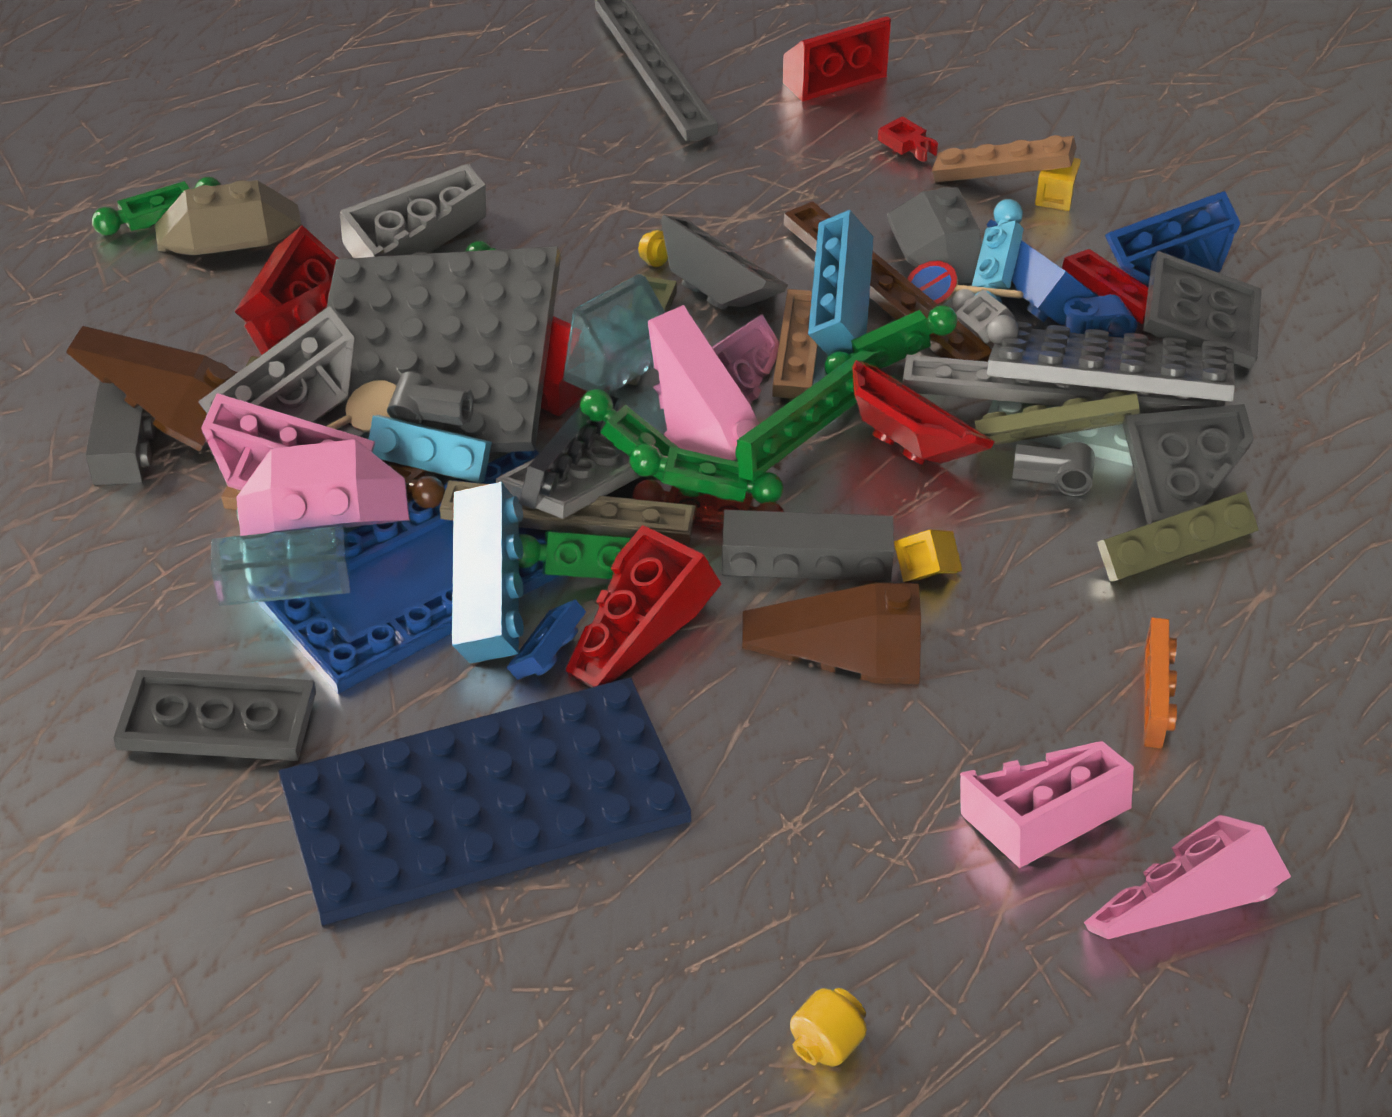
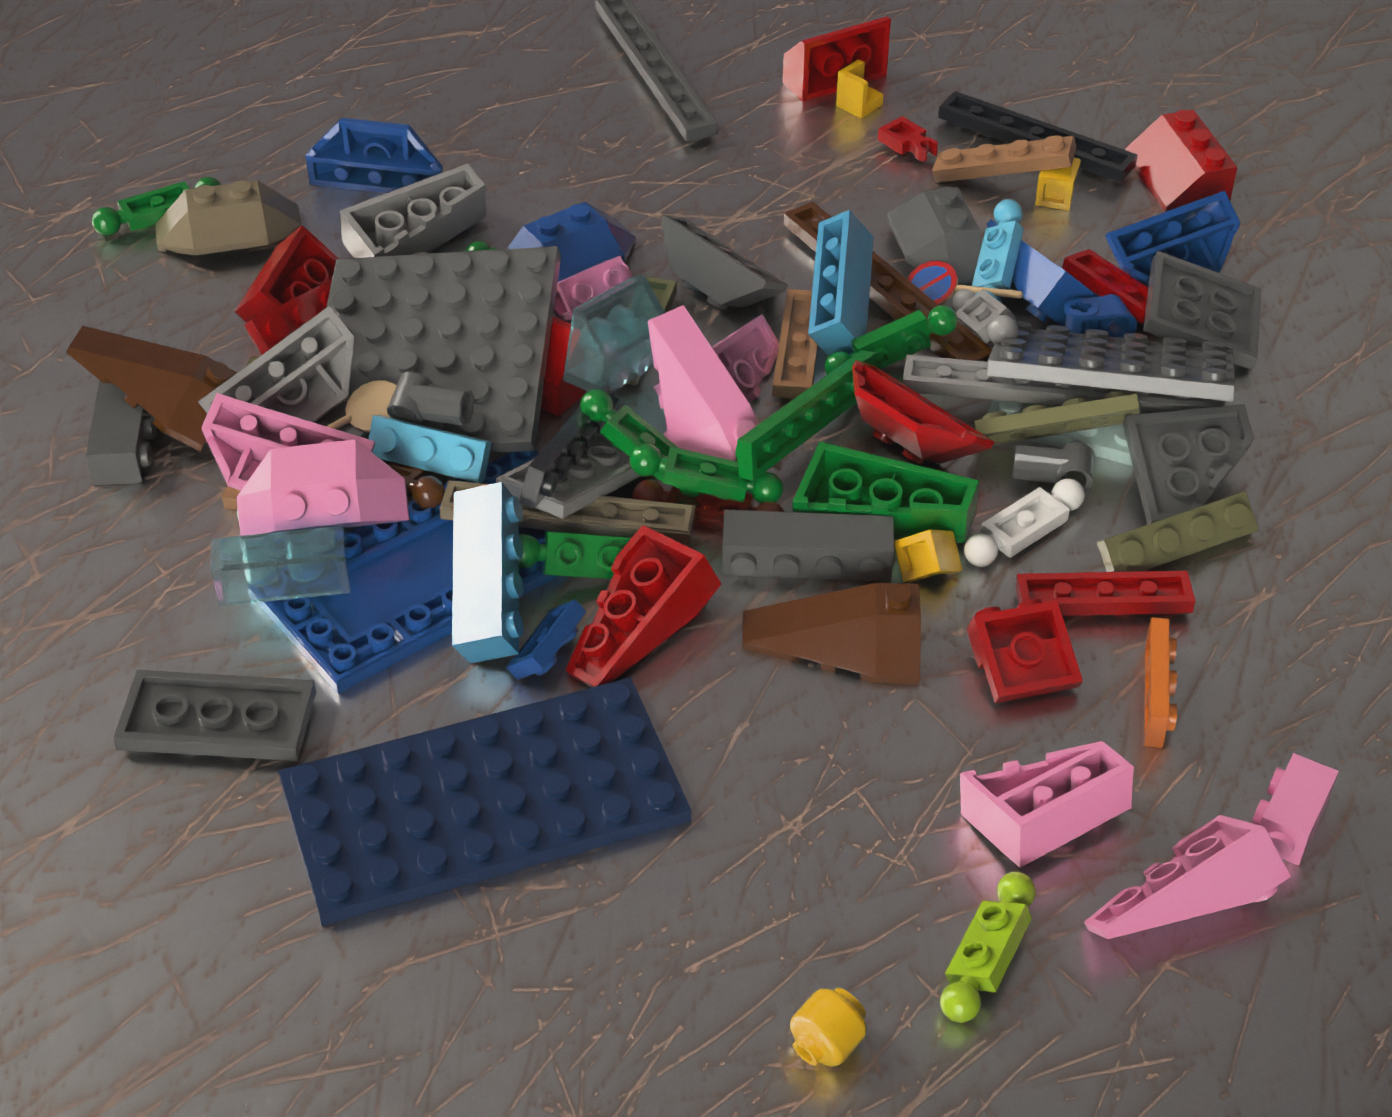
(370, 157): none -> blue wedge
(582, 236): none -> blue wedge
(588, 284): none -> bright pink brick
(653, 248): yellow plate -> none
(854, 93): none -> yellow panel
(868, 484): none -> green wedge
(988, 947): none -> lime plate
(1010, 126): none -> black plate
(1024, 522): none -> white plate
(1024, 650): none -> red plate
(1110, 592): none -> red plate
(1182, 160): none -> red slope
(1296, 805): none -> bright pink brick

